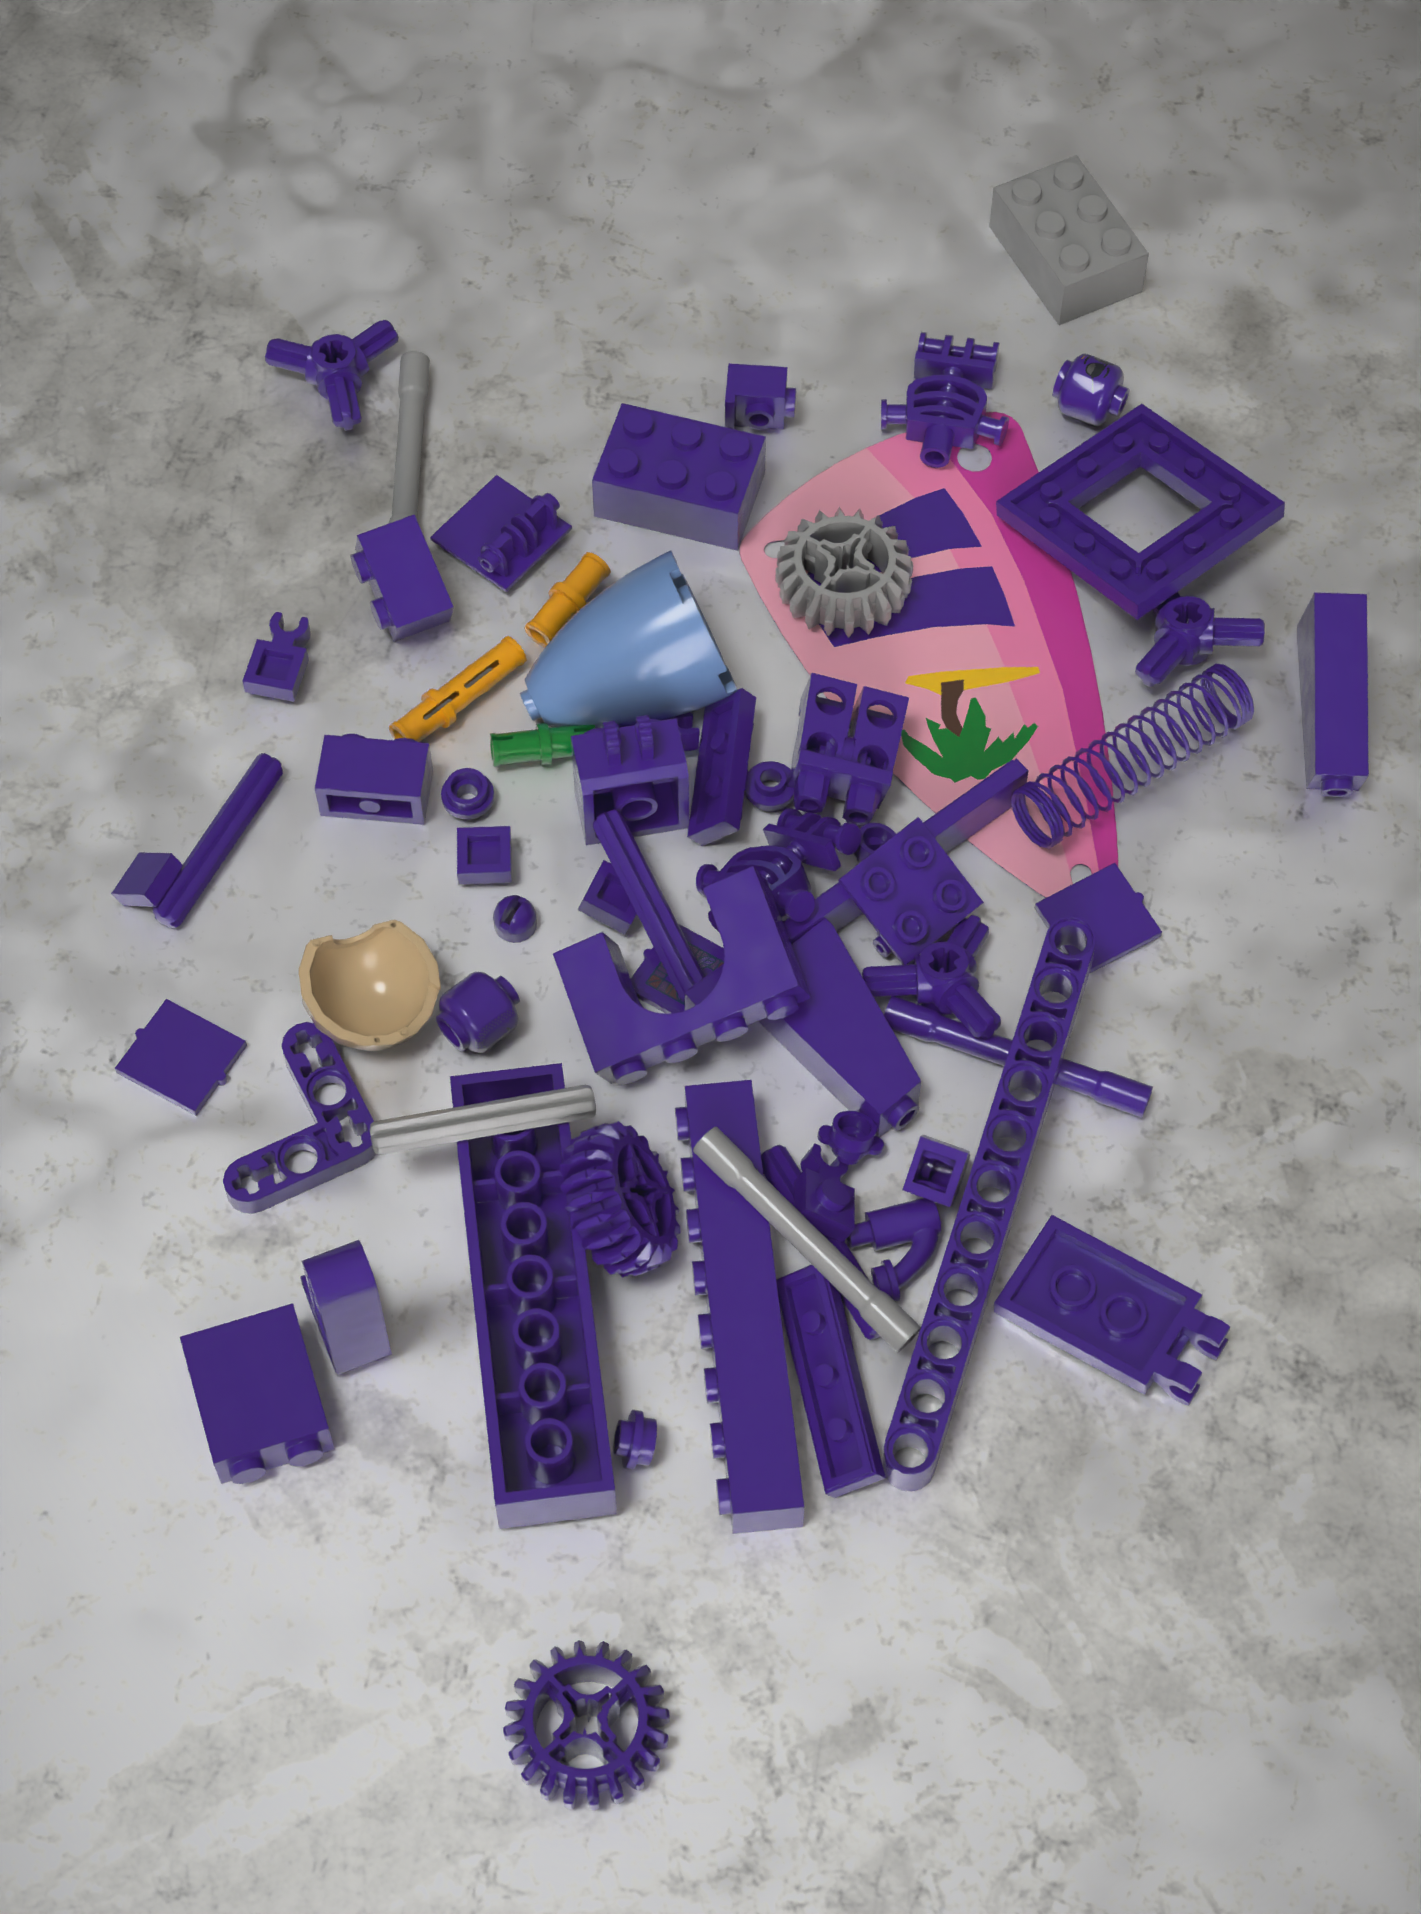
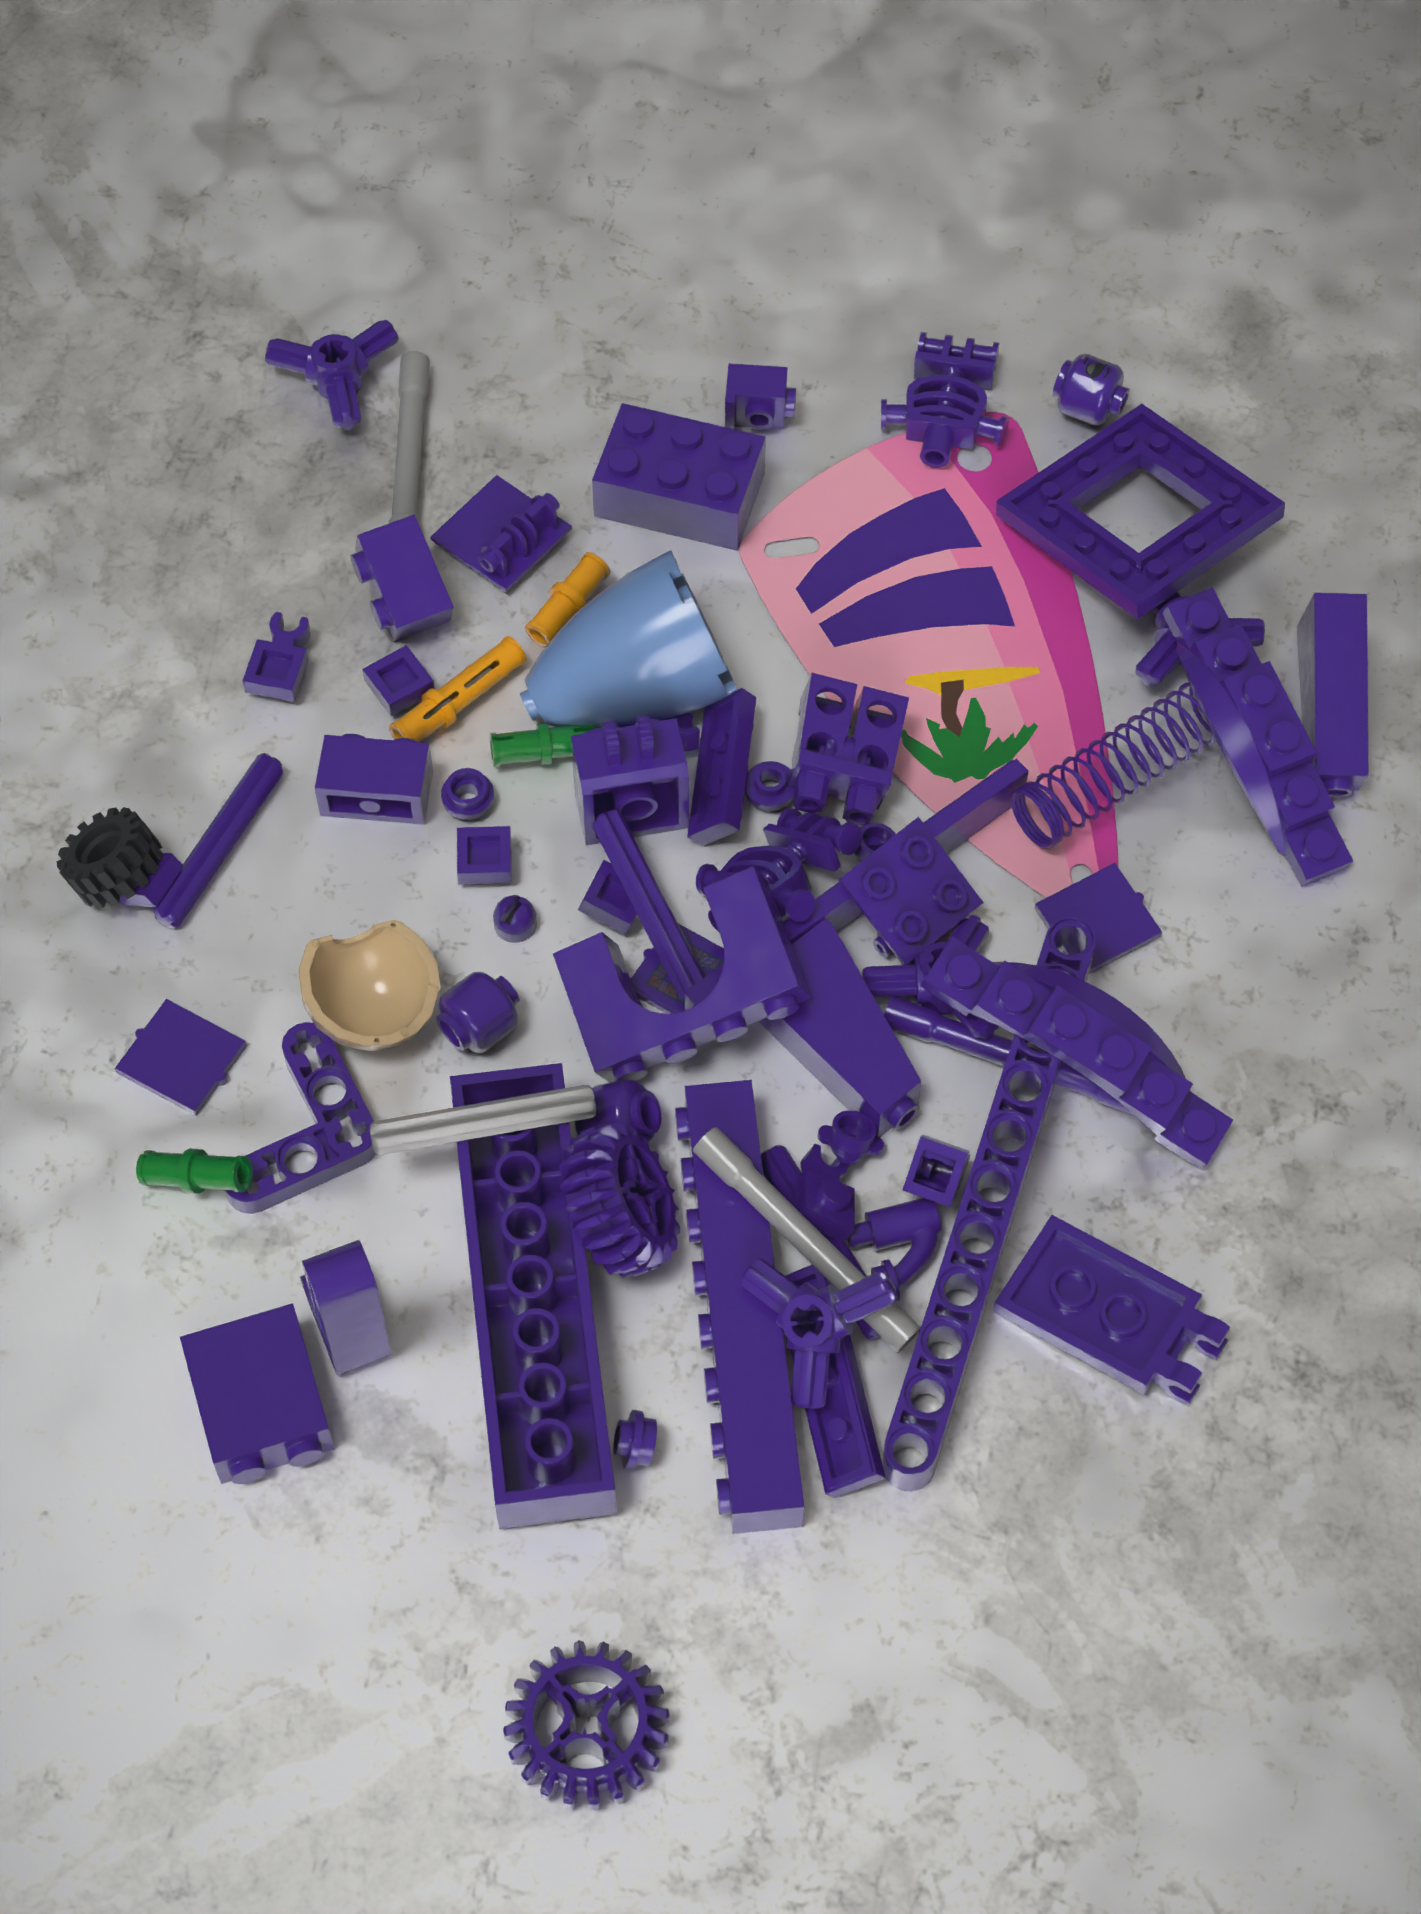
(109, 857): none -> black tyre
(194, 1171): none -> green pin
(398, 680): none -> dark purple plate
(627, 1103): none -> dark purple head
(839, 1313): none -> dark purple bush
(850, 587): light grey gear -> none
(1068, 239): light grey brick -> none
(1090, 1035): none -> dark purple piece
(1258, 735): none -> dark purple piece

